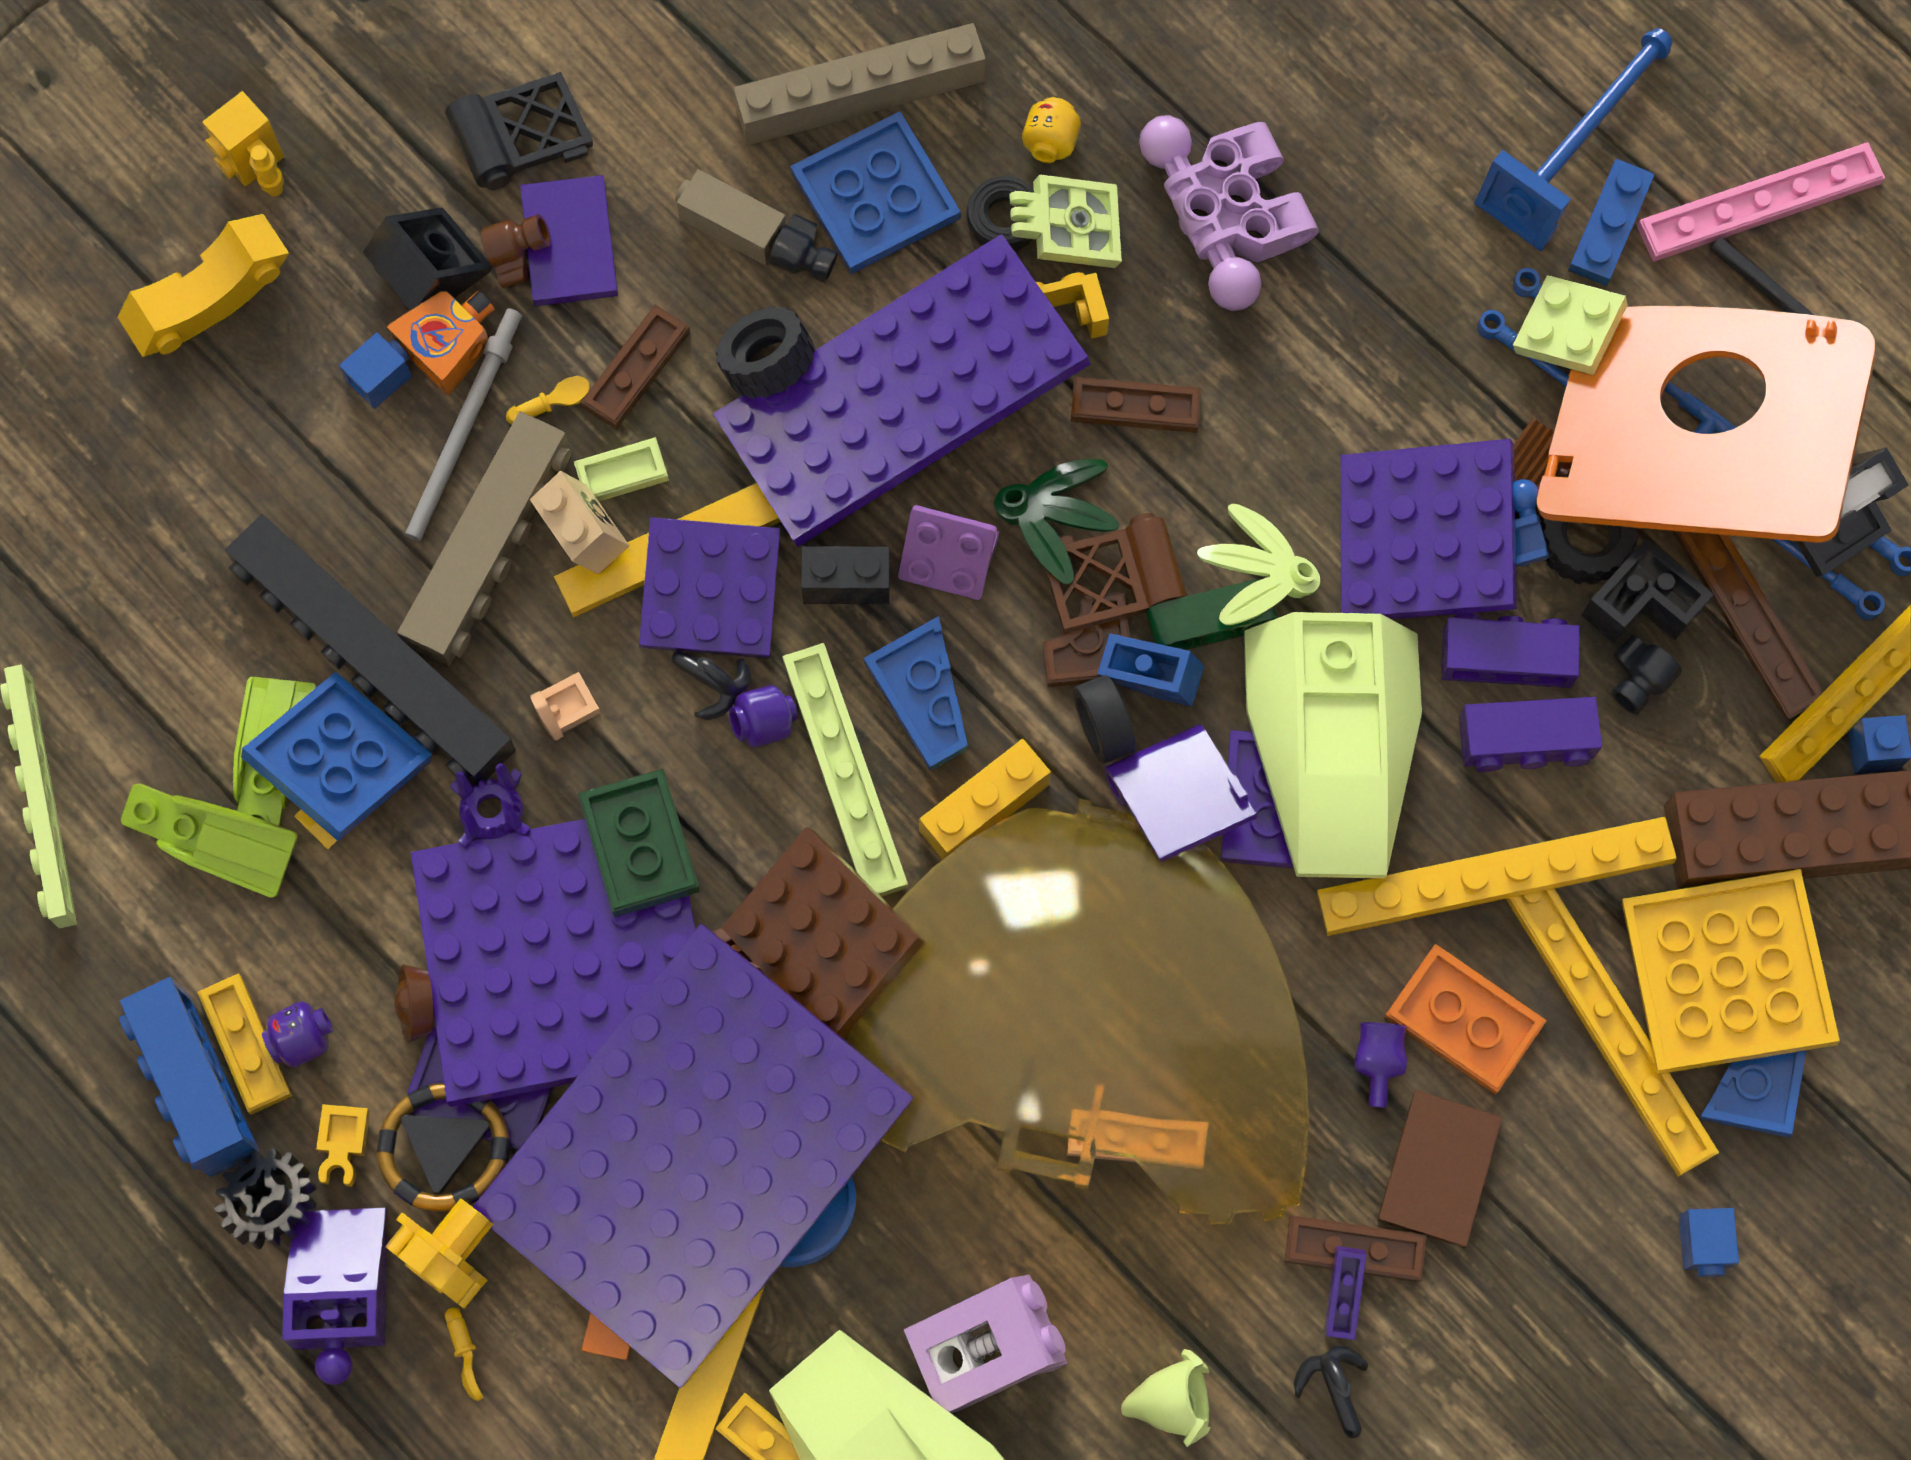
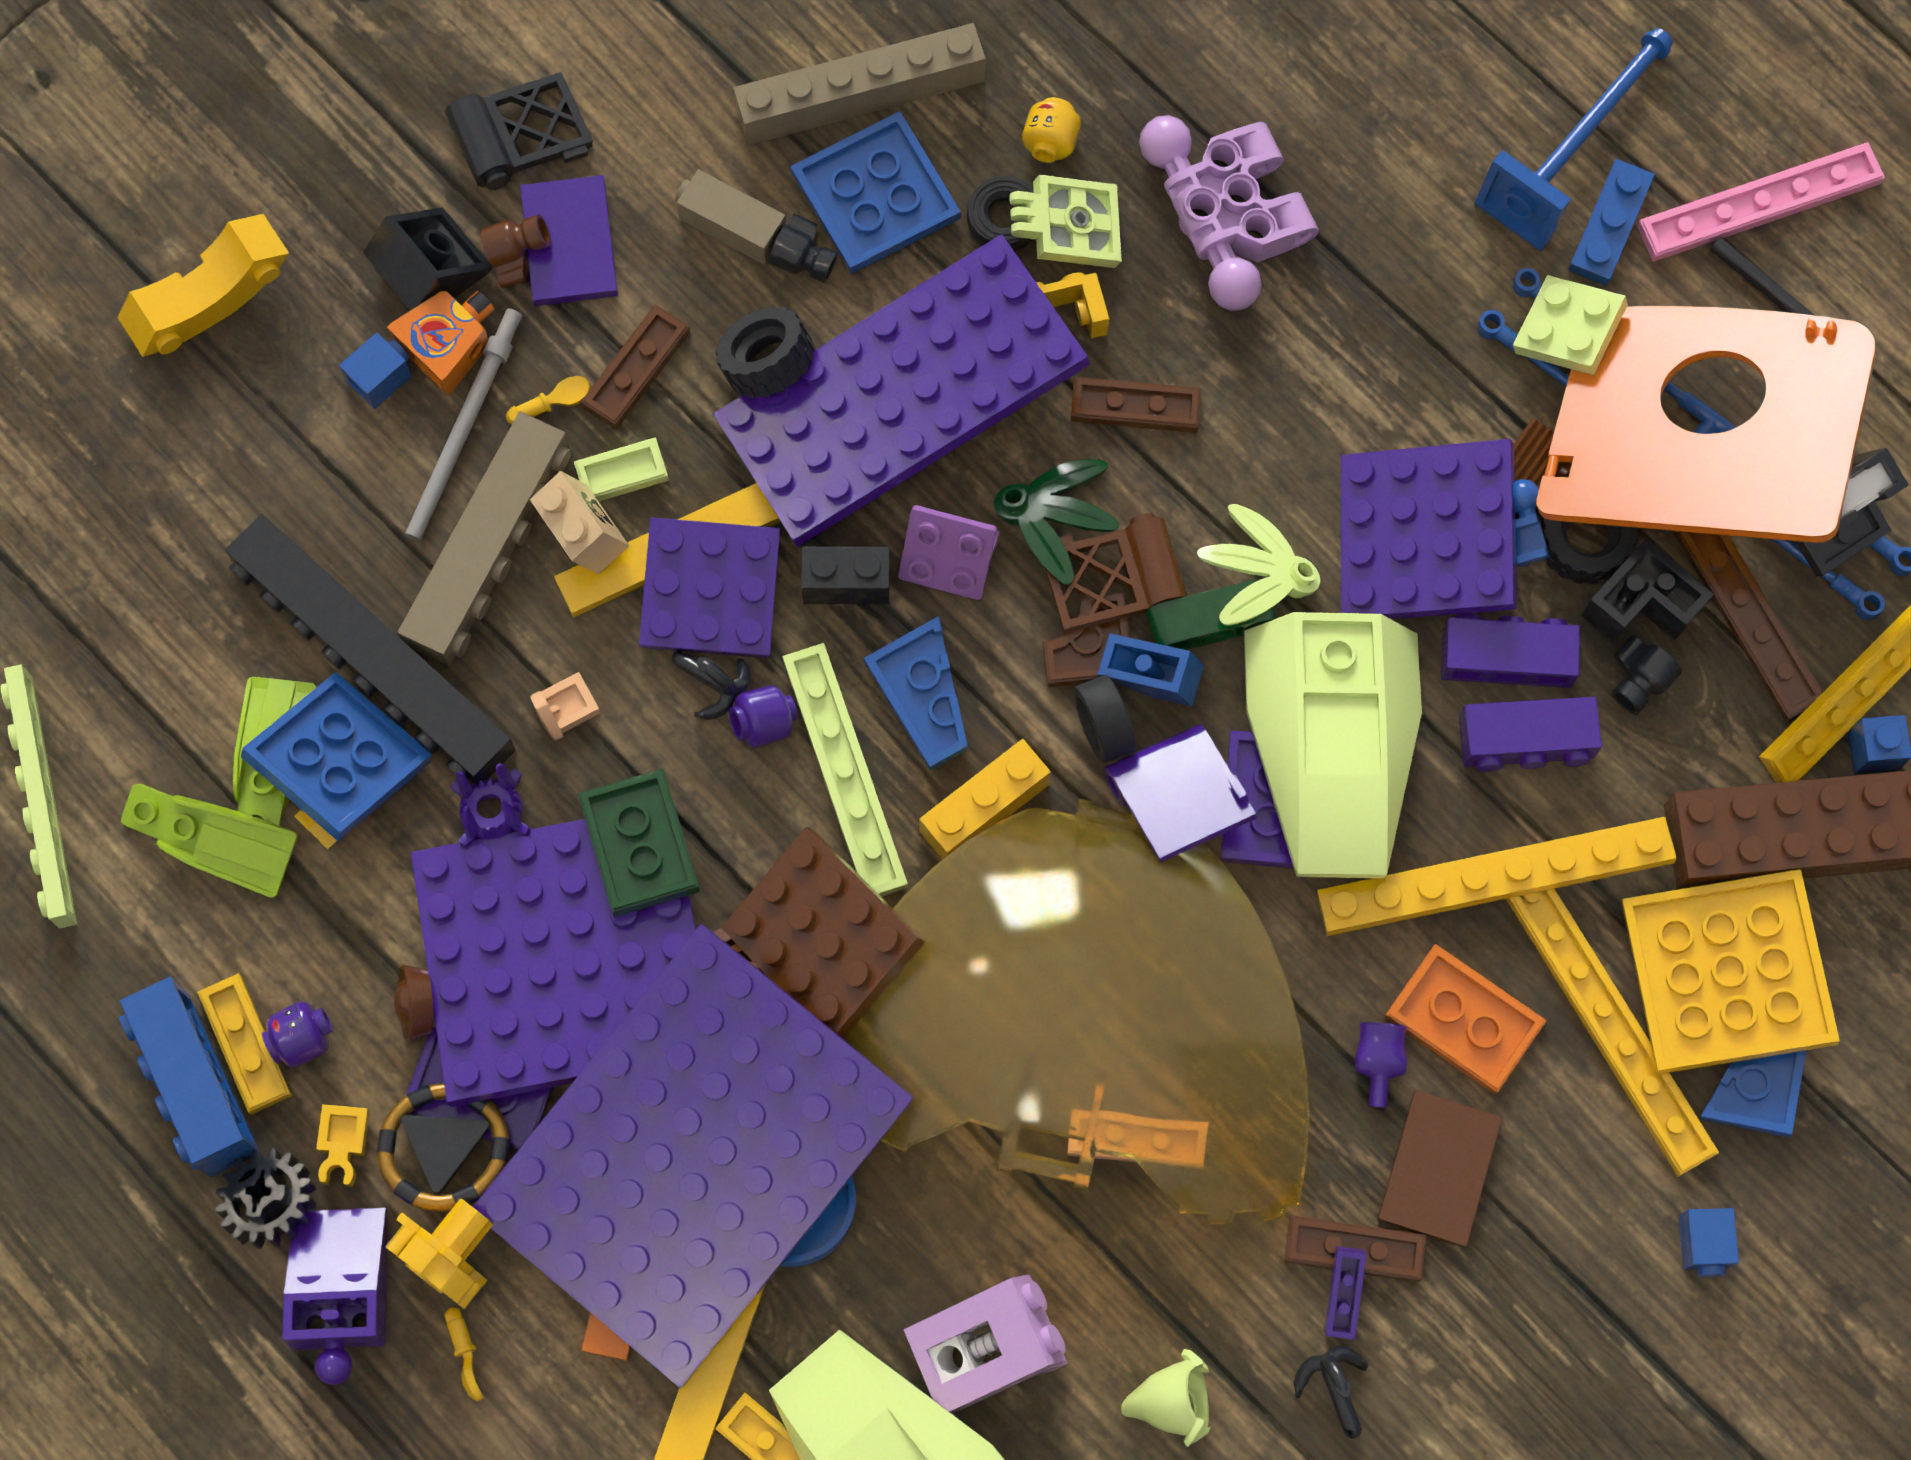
(245, 144): yellow brick -> none

